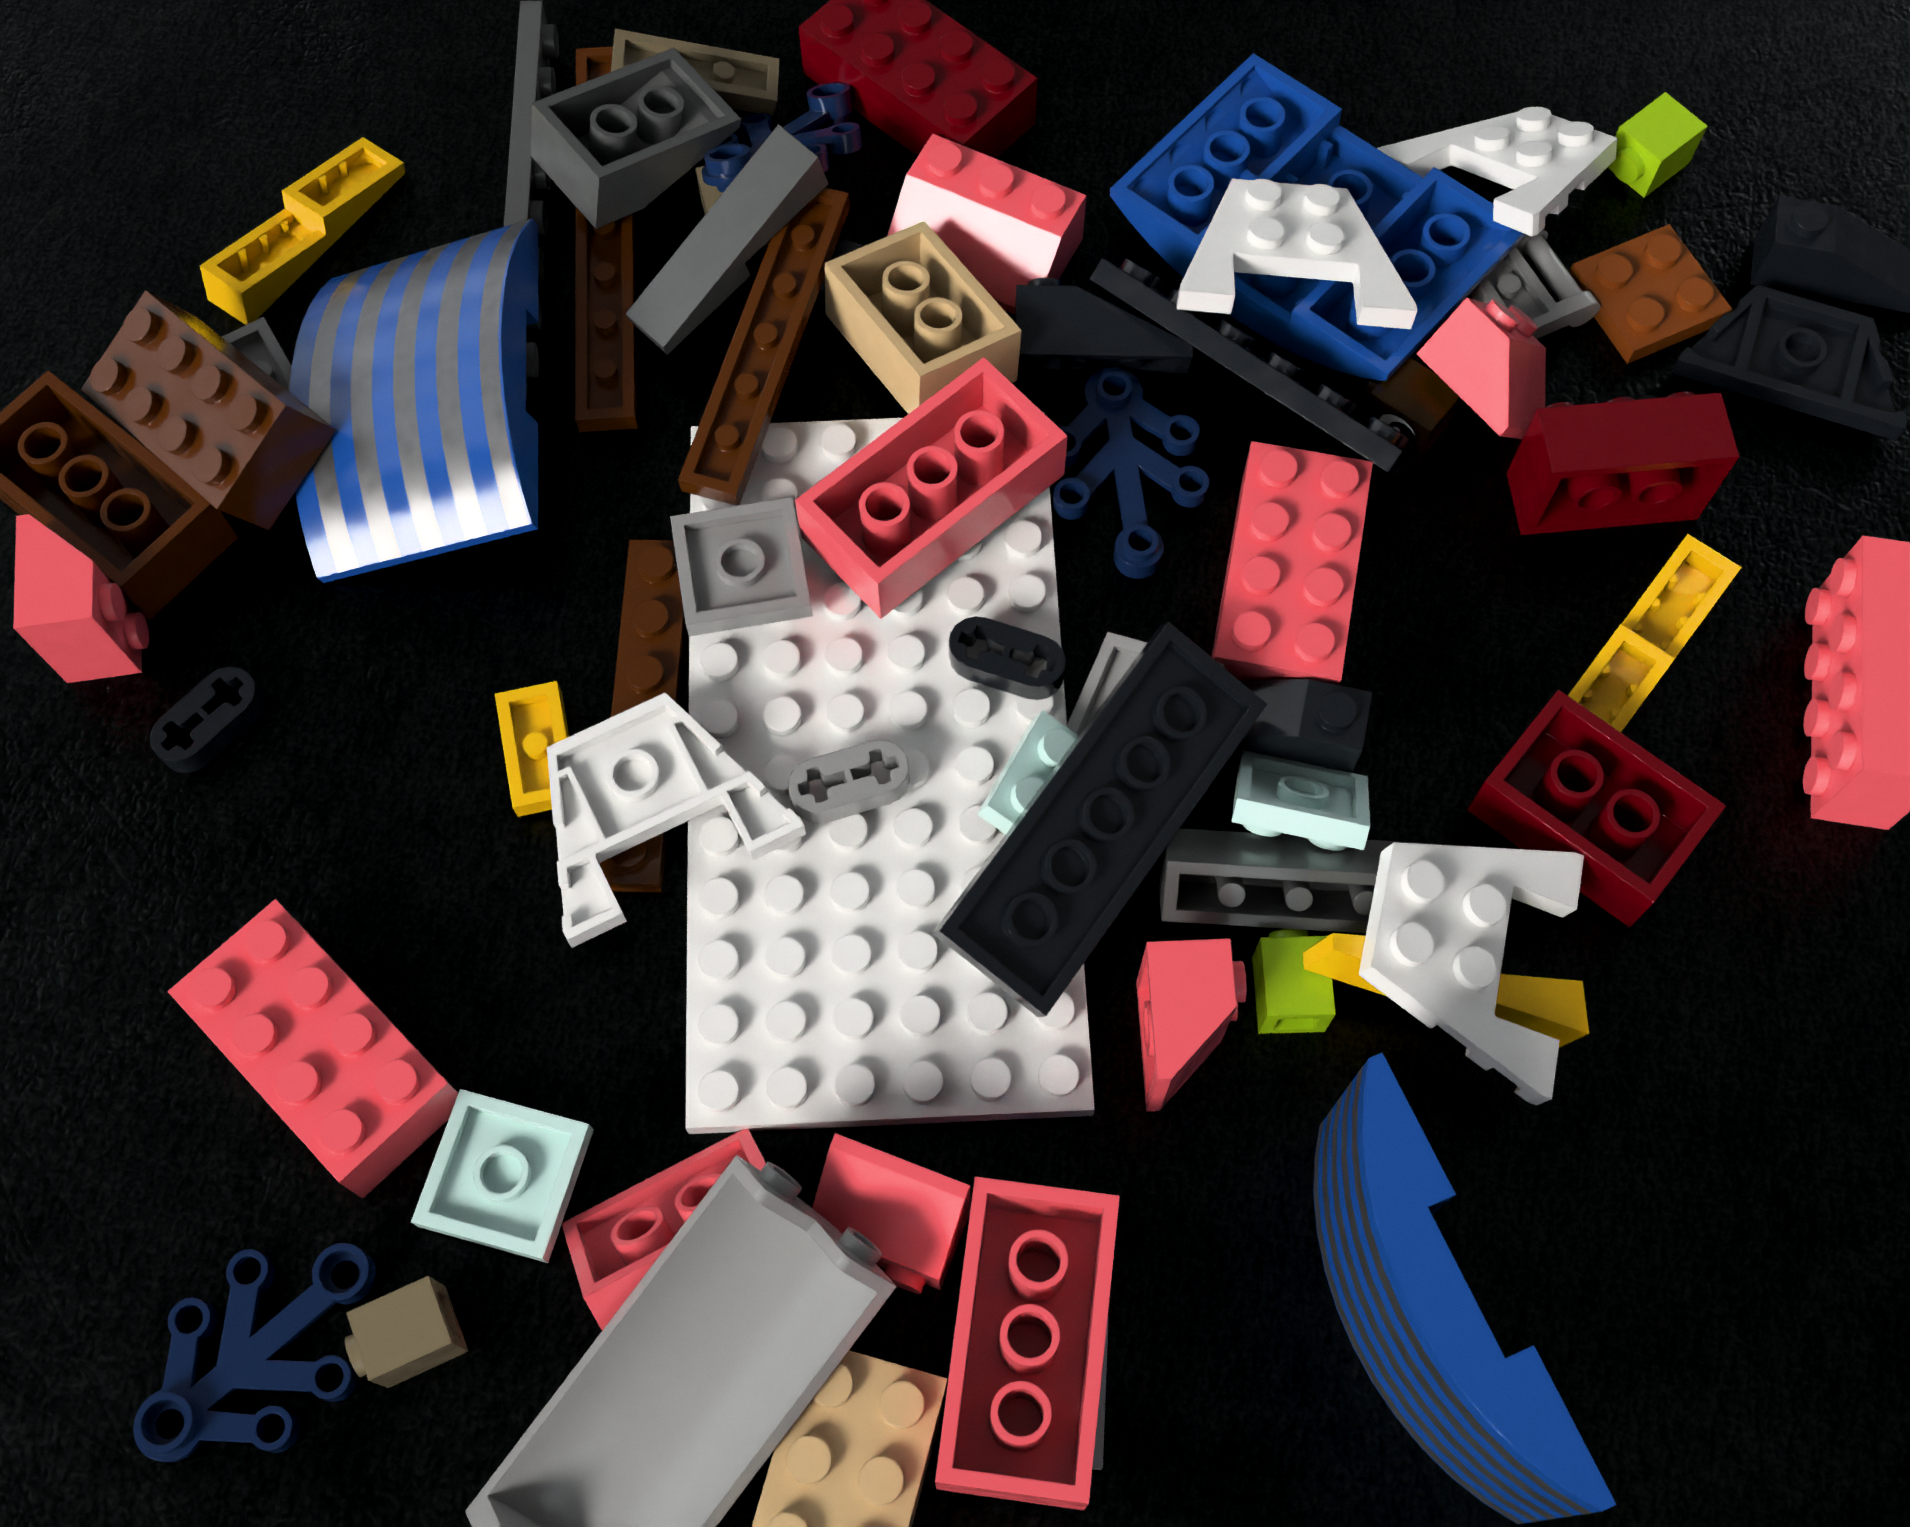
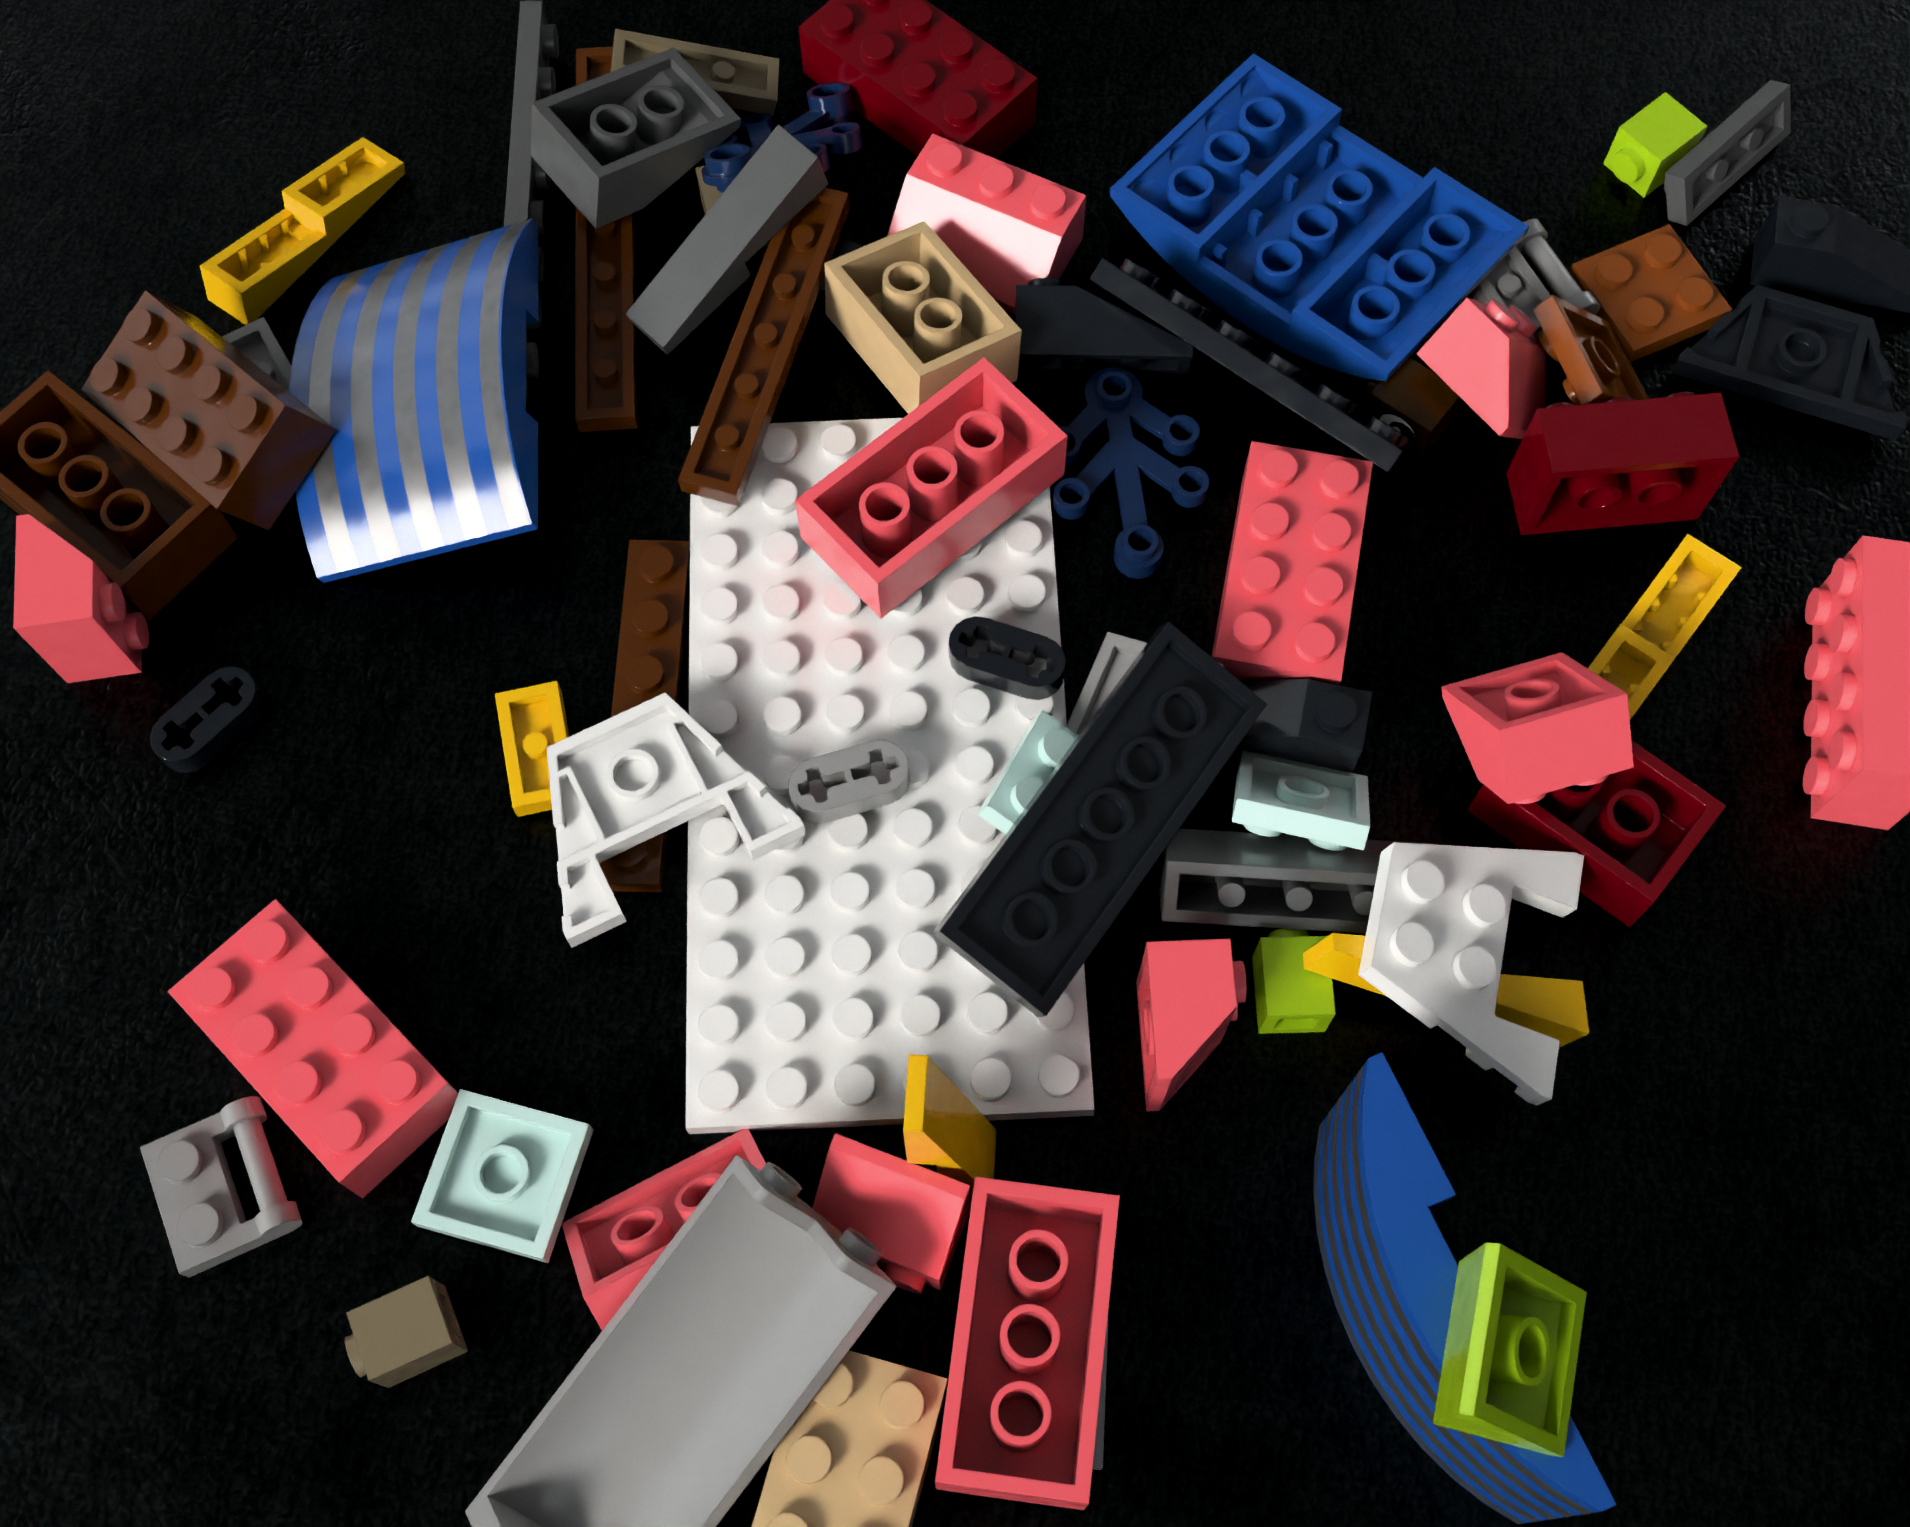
(199, 1193): none -> light grey plate
(246, 1358): dark blue plant -> none
(740, 566): light grey plate -> none
(945, 1126): none -> yellow slope
(1300, 235): white wing -> none
(1510, 1351): none -> lime slope
(1524, 151): white wing -> none
(1541, 727): none -> coral slope
(1587, 352): none -> dark orange plate
(1728, 152): none -> dark grey plate

